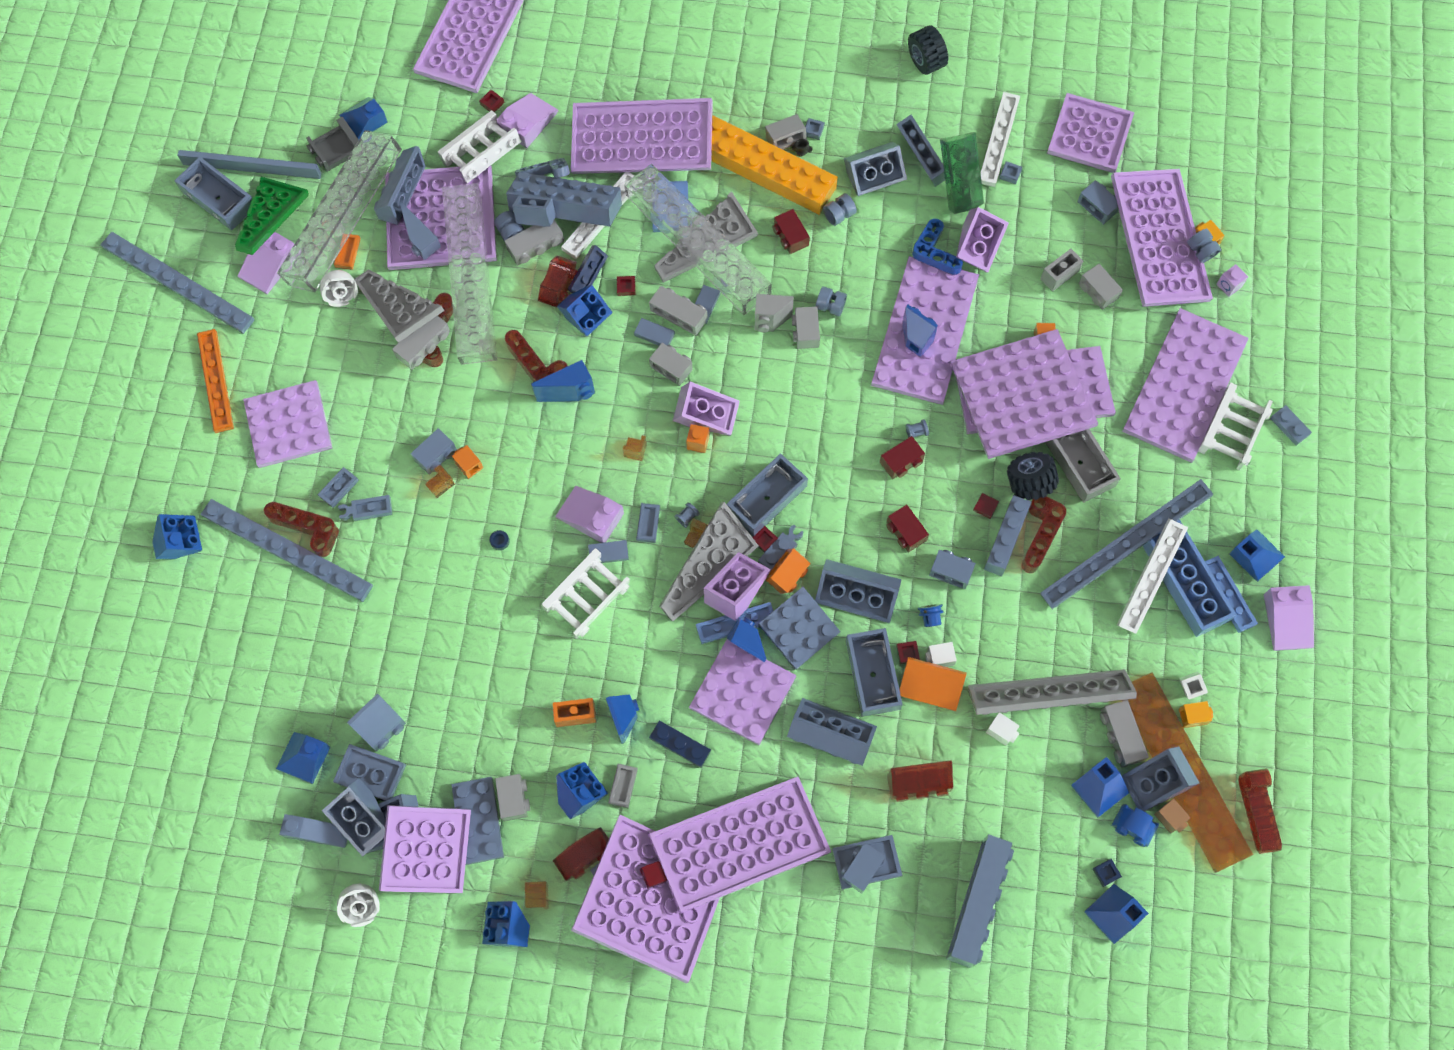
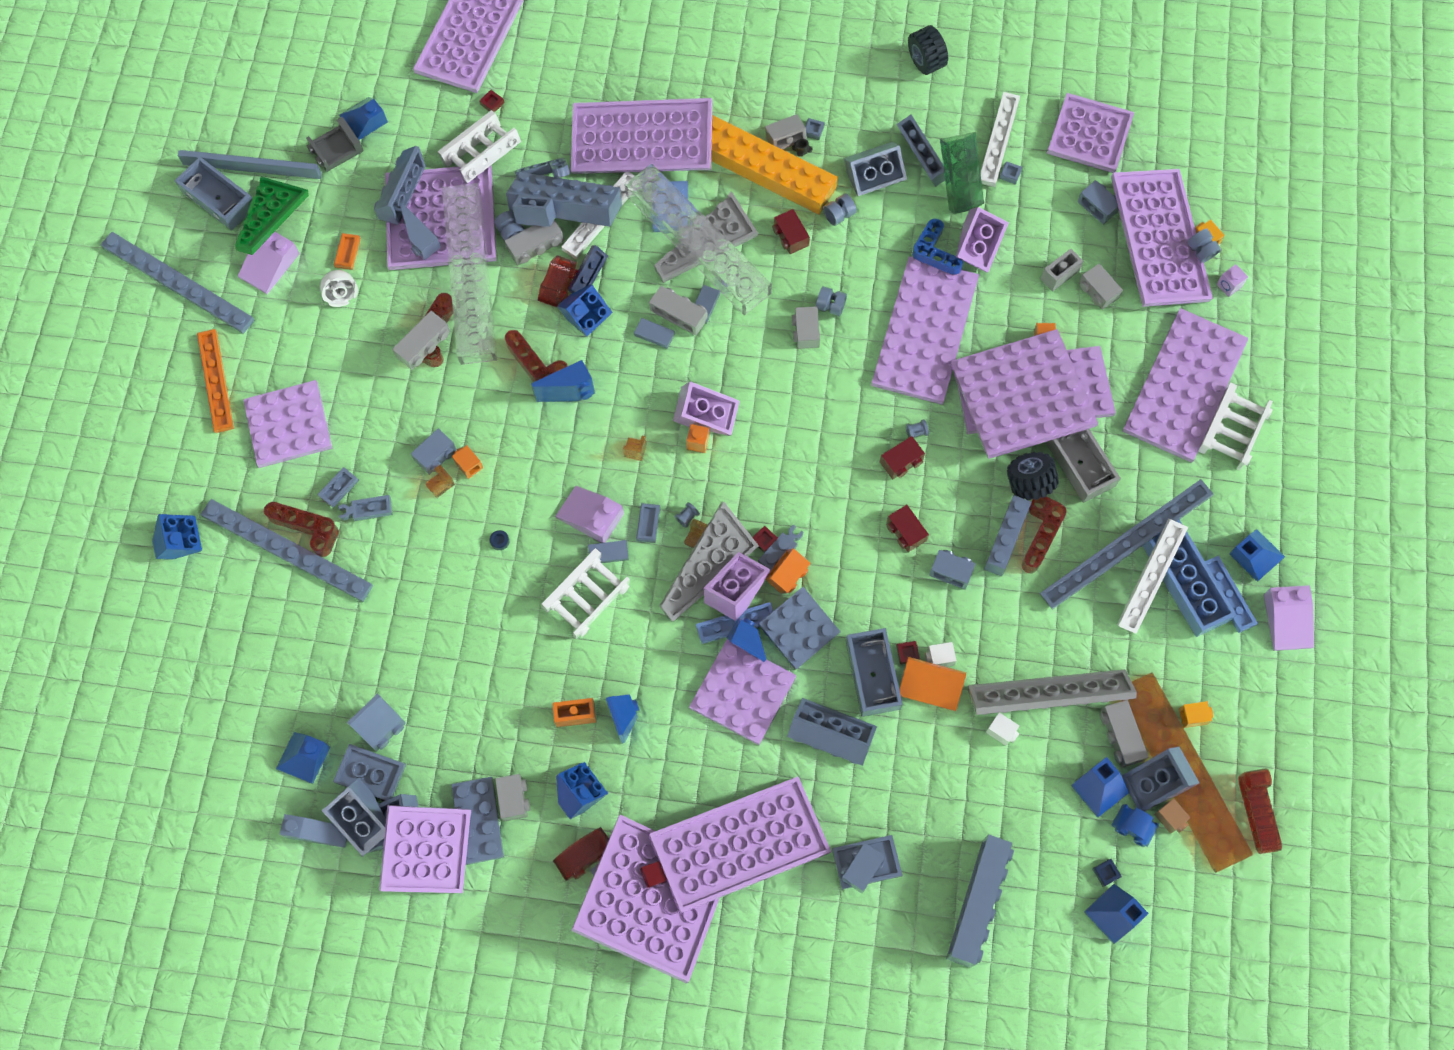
(339, 211): clear brick -> none
(358, 905): white cylinder -> none
(396, 305): light grey wing -> none
(505, 925): blue slope -> none
(528, 117): lavender slope -> none
(536, 895): clear orange panel -> none
(623, 785): light grey tile -> none
(626, 285): dark red tile -> none
(671, 363): light grey brick -> none
(680, 744): dark blue plate -> none
(772, 311): light grey slope -> none
(779, 482): sand blue piece -> none
(857, 591): sand blue slope -> none
(918, 330): slope -> none
(921, 780): clear red slope -> none
(931, 614): blue piece -> none
(986, 505): dark red tile -> none
(1193, 685): white brick -> none
(1291, 425): sand blue plate -> none

